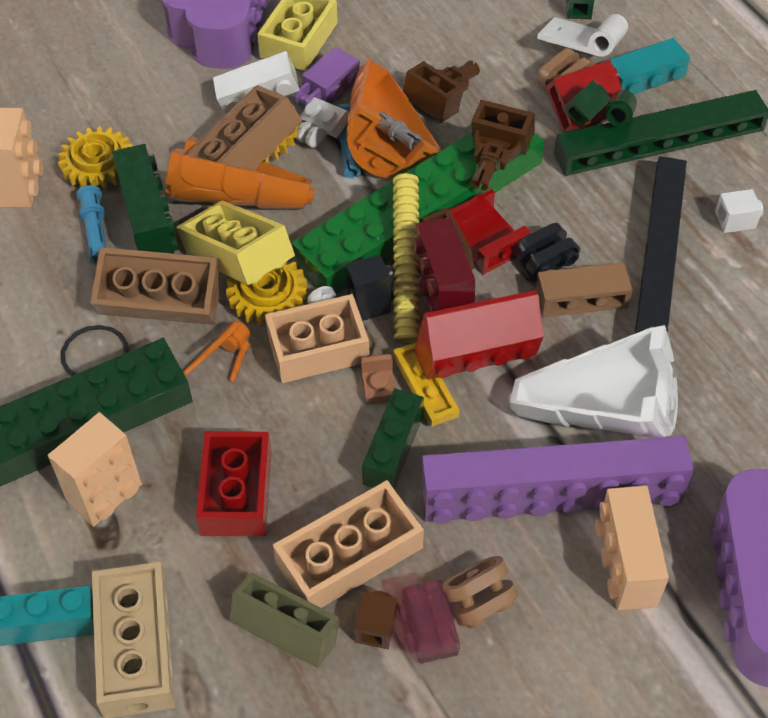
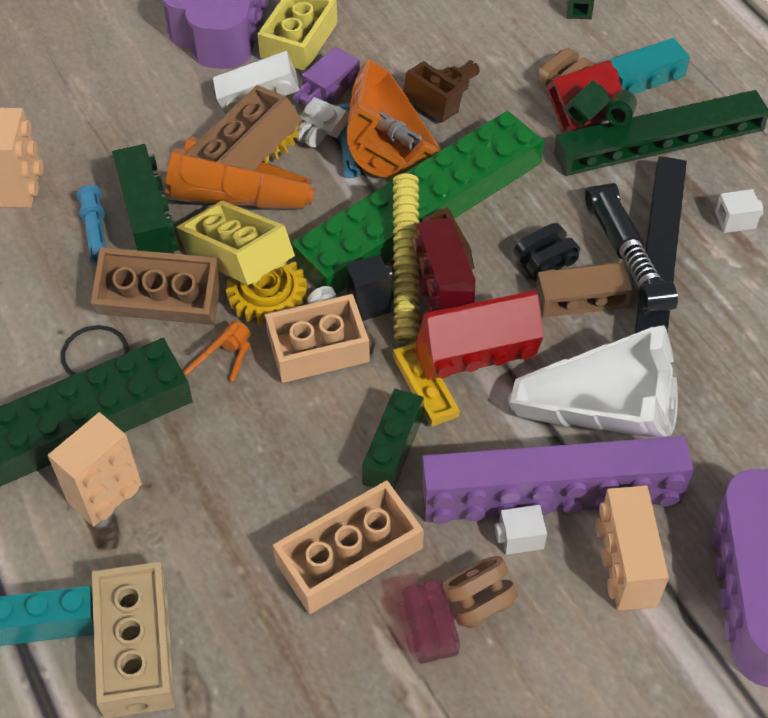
(90, 157): yellow gear -> none
(234, 483): red brick -> none
(284, 619): olive brick -> none
(376, 619): reddish brown brick -> none
(377, 378): nougat bracket -> none
(487, 232): red panel -> none
(498, 137): reddish brown brick -> none
(521, 529): none -> white brick
(585, 38): white door -> none
(653, 292): none -> black piece

